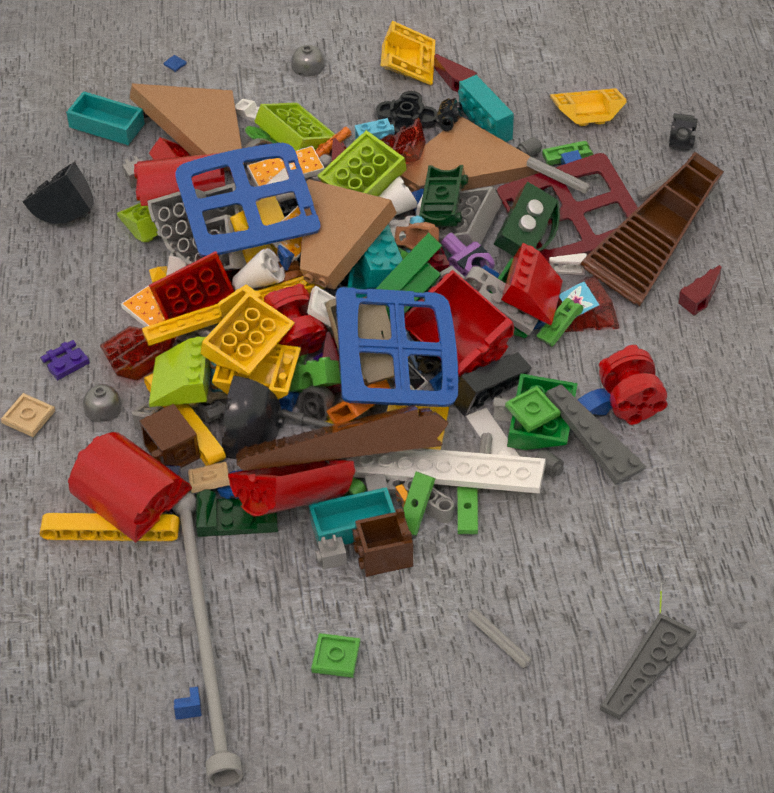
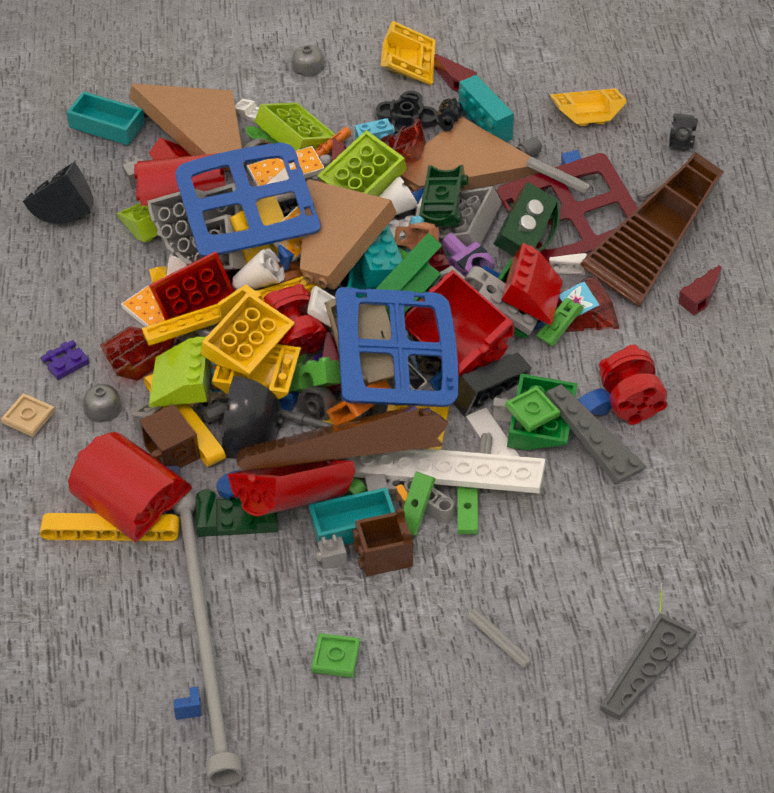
(175, 63): blue slope -> none
(209, 477): tan plate -> none
(553, 155): bright green plate -> none
(554, 465): dark grey brick -> none

